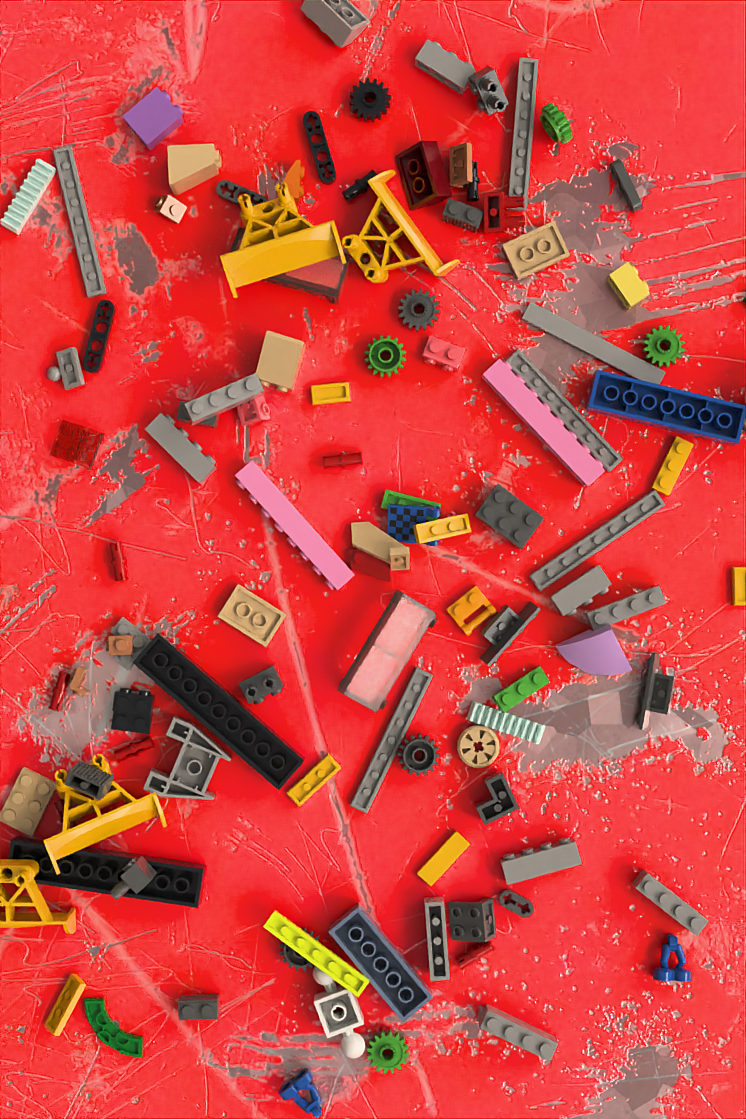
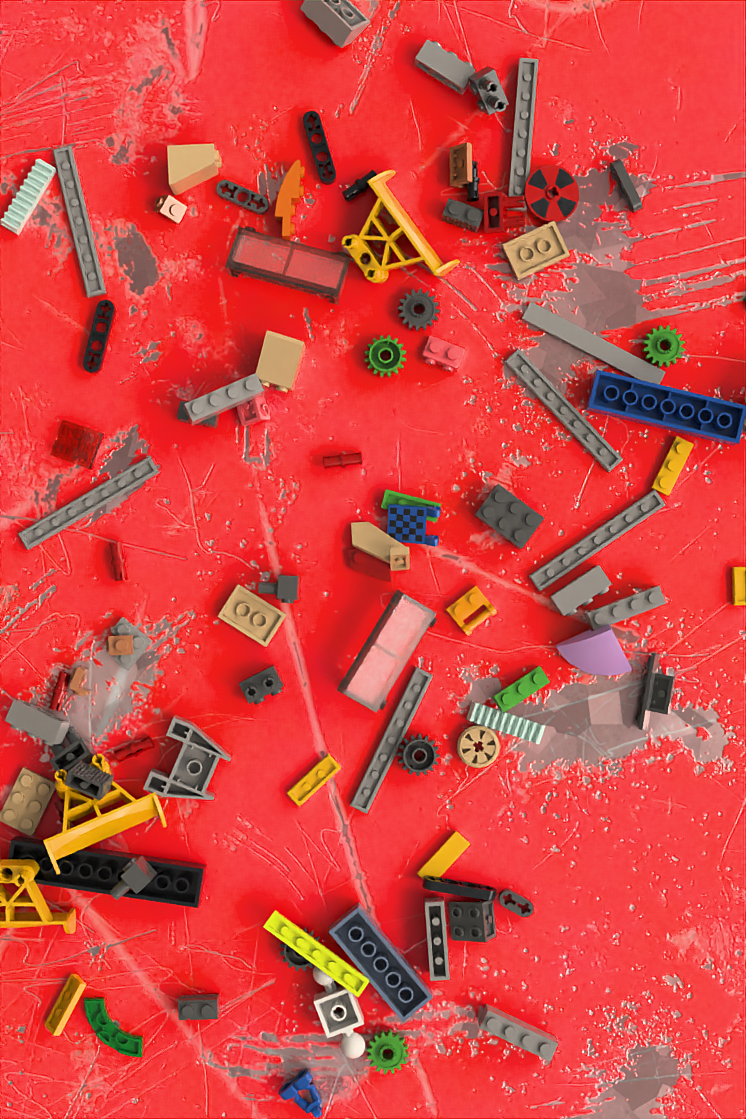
(37, 722): none -> light grey brick
(69, 369): light grey plate -> none
(78, 751): none -> dark grey brick
(89, 503): none -> light grey tile
(132, 711): black plate -> none
(154, 118): medium lavender brick -> none
(180, 448): light grey brick -> none
(219, 710): black brick -> none
(277, 241): yellow piece -> none
(285, 589): none -> dark grey brick
(295, 525): bright pink brick -> none
(330, 393): yellow tile -> none
(367, 90): black gear -> none
(423, 175): dark red slope -> none
(442, 528): yellow plate -> none
(459, 887): none -> black beam
(474, 954): red pin -> none
(500, 803): dark grey brick -> none
(504, 629): dark grey bracket -> none
(539, 200): none -> red piece
(540, 861): light grey brick -> none
(543, 423): bright pink brick -> none
(556, 124): bright green gear -> none
(628, 285): light yellow brick -> none
(670, 902): light grey brick -> none
(677, 973): blue piece -> none

